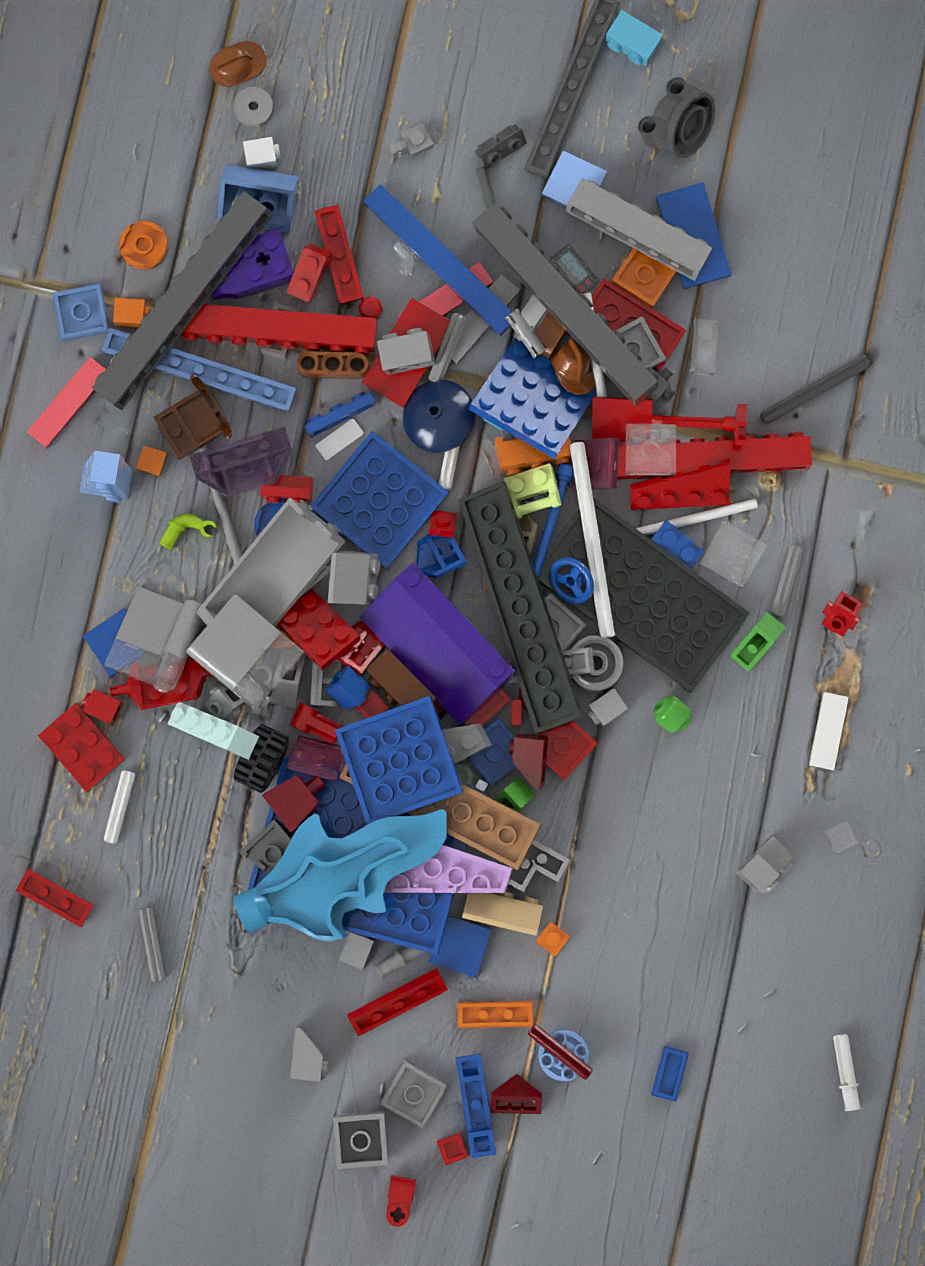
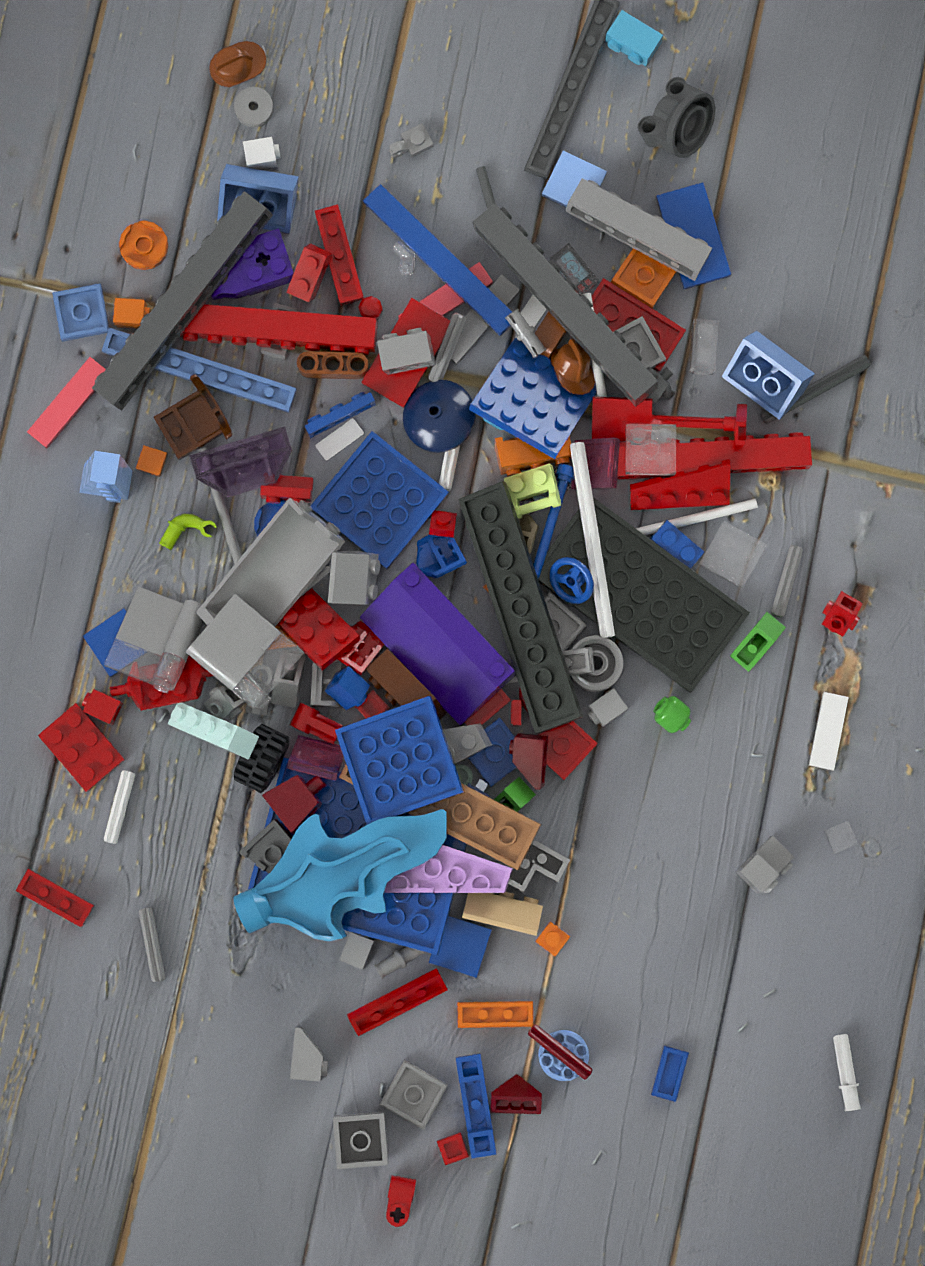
(509, 139): dark grey hinge -> none
(767, 374): none -> medium blue slope

